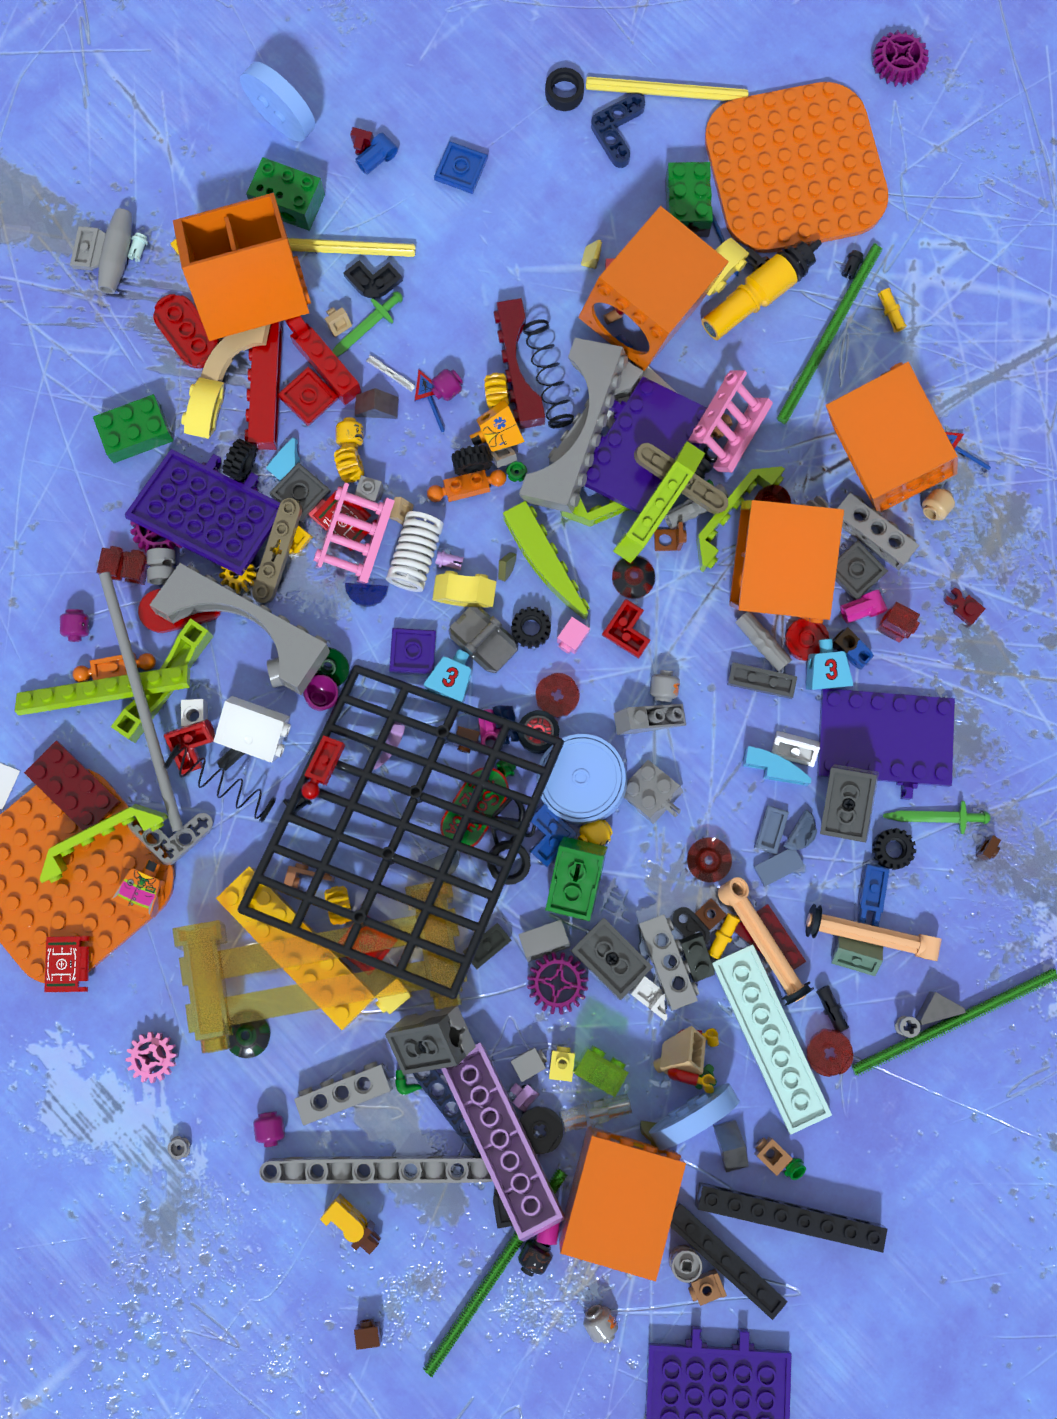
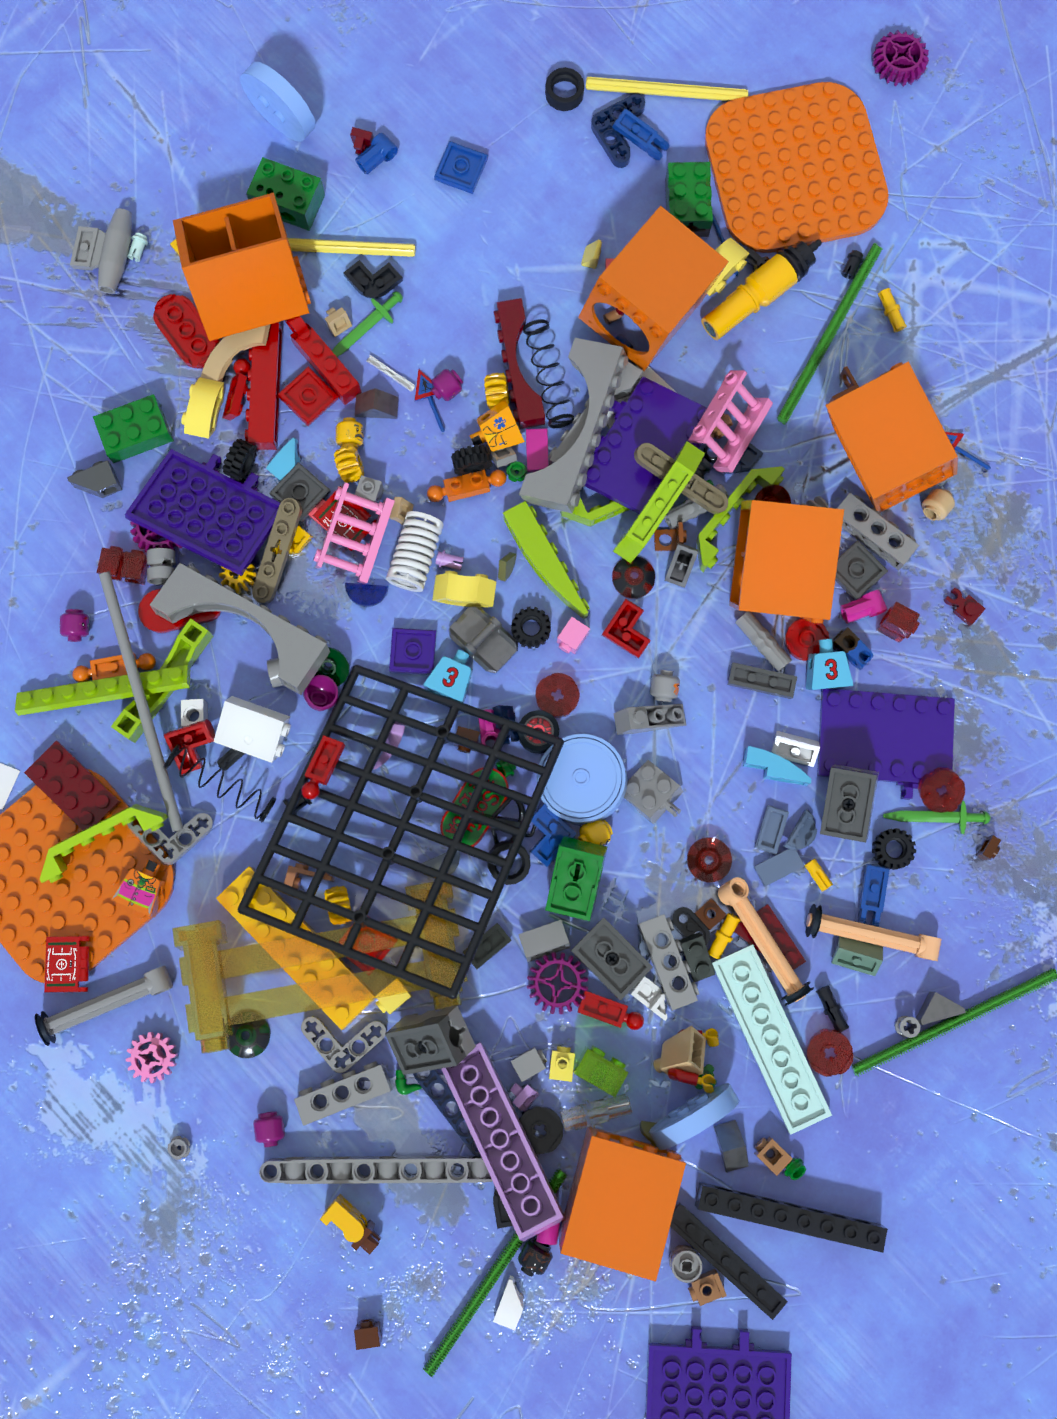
(96, 480): none -> dark grey slope
(152, 983): none -> light grey piece
(237, 389): none -> red plate
(338, 1049): none -> light grey beam
(510, 1306): none -> white slope
(536, 449): none -> dark pink tile
(600, 1324): light grey head -> none
(609, 1011): none -> red plate
(640, 134): none -> blue hinge
(681, 565): none -> flat silver slope
(747, 460): none -> dark blue tile
(818, 874): none -> yellow piece
(850, 386): none -> dark orange bracket
(948, 801): none -> clear red plate

